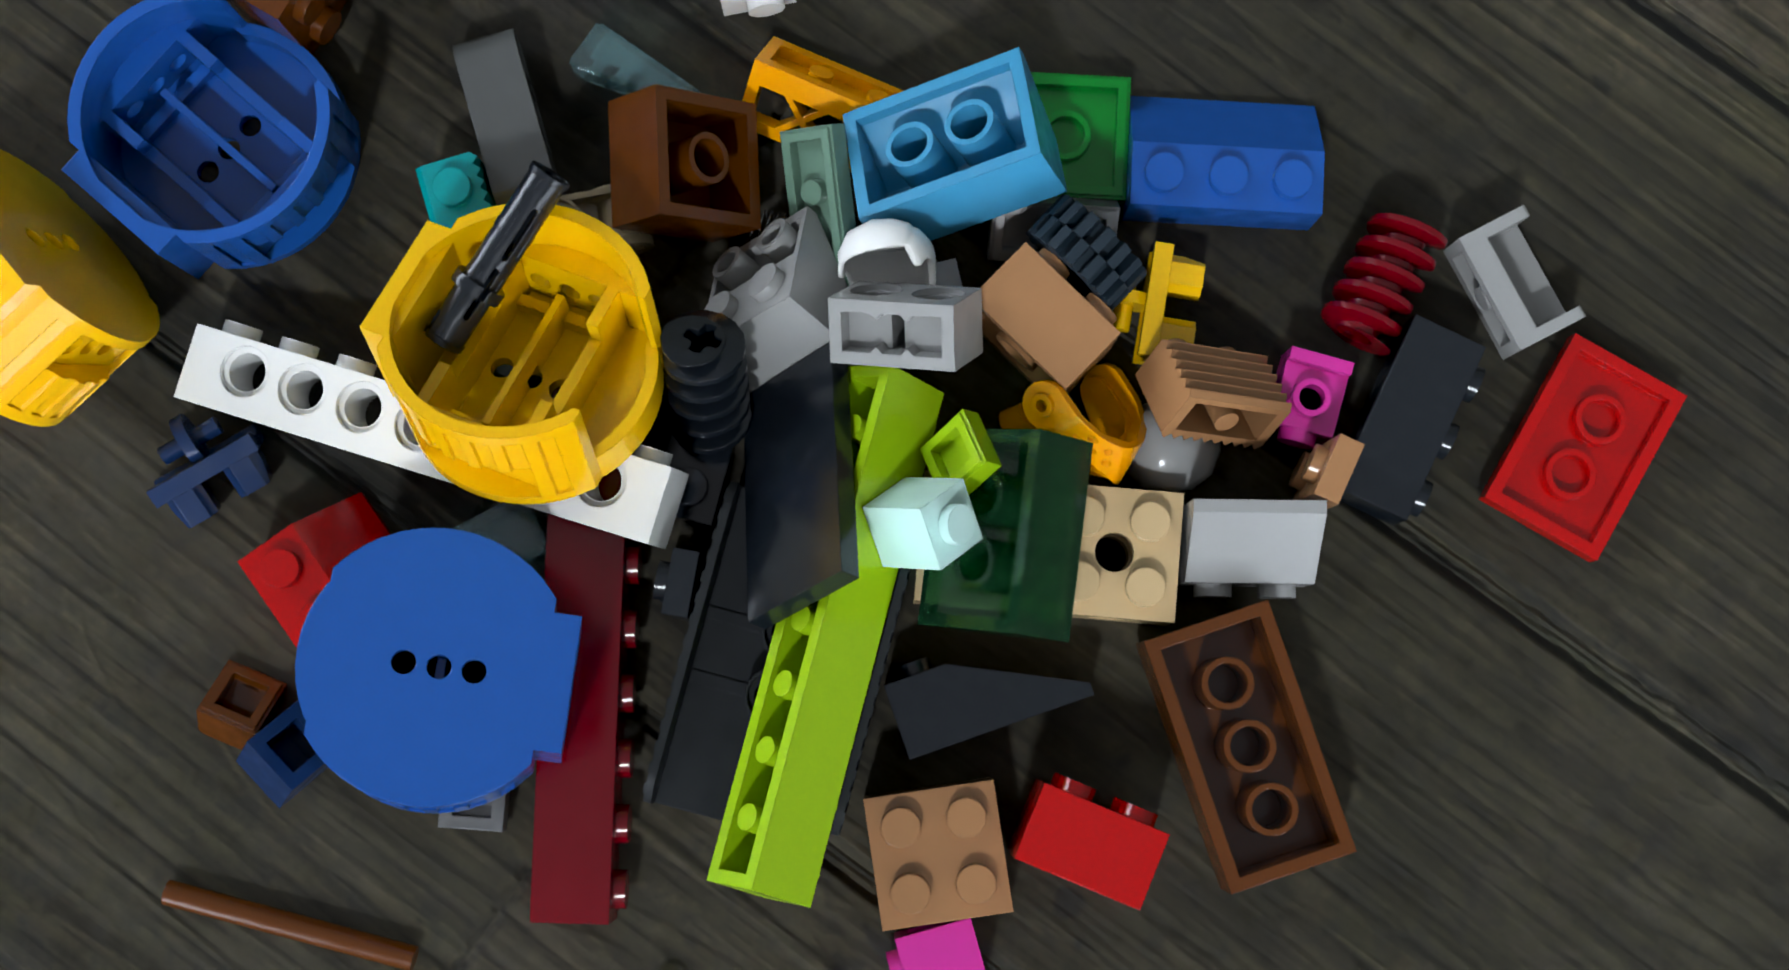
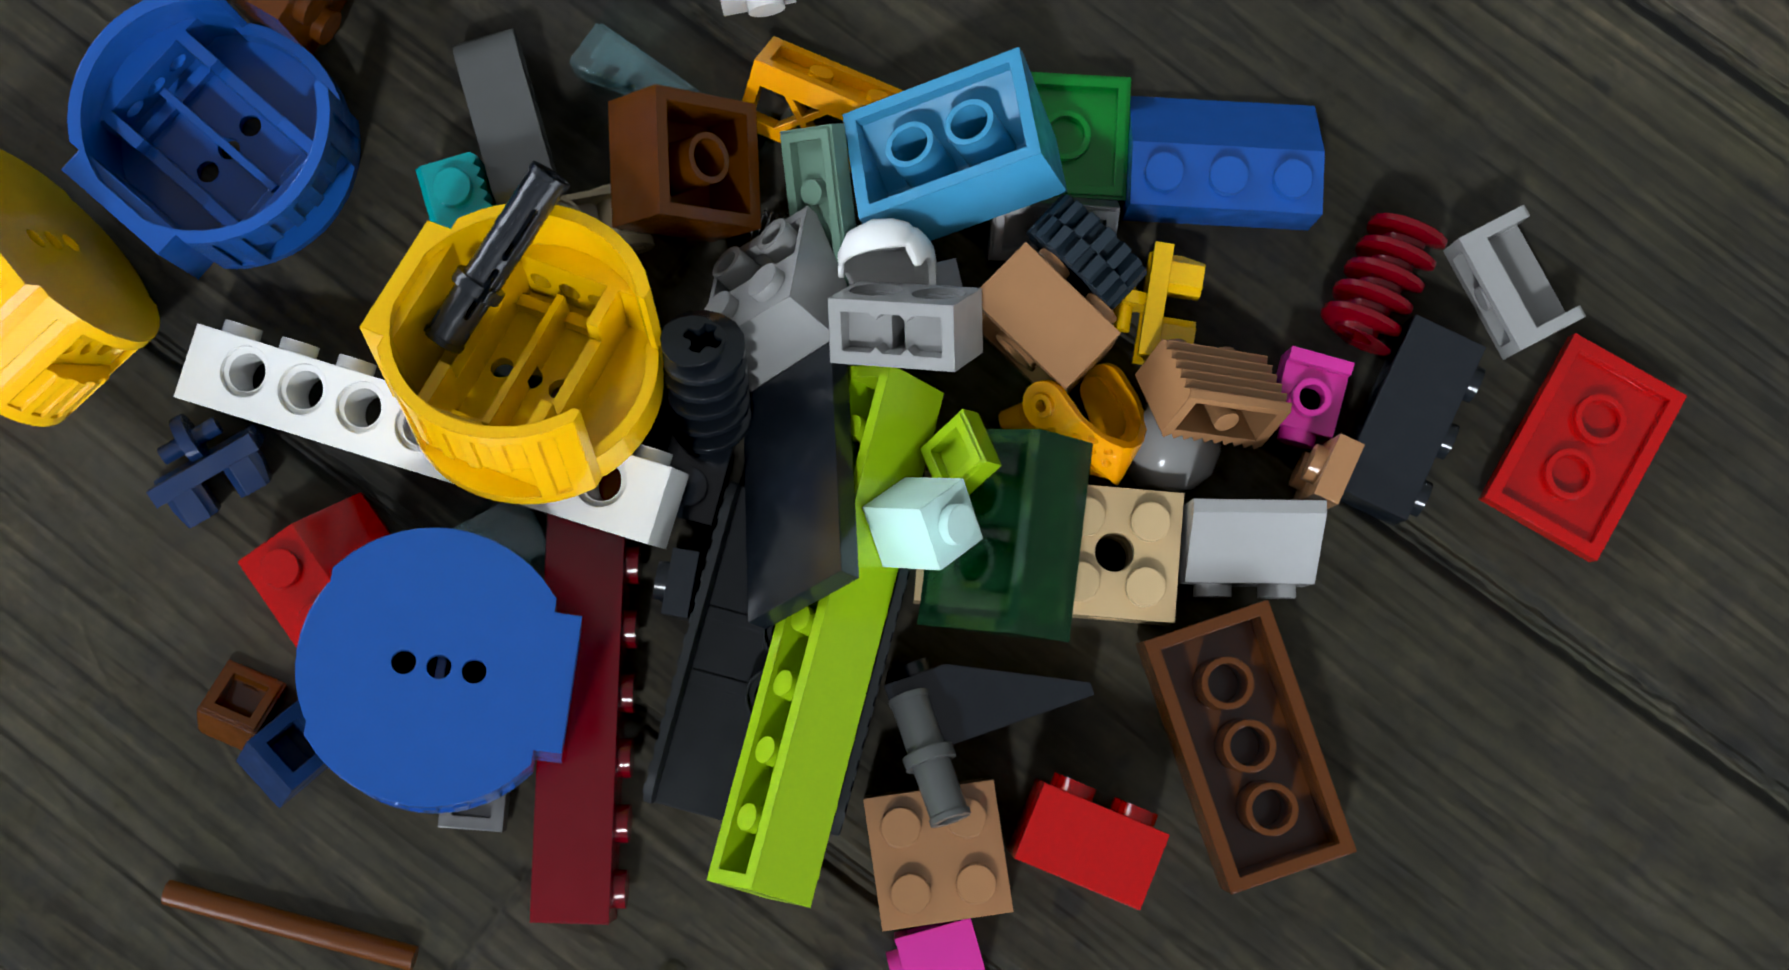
(929, 757): none -> dark grey pin

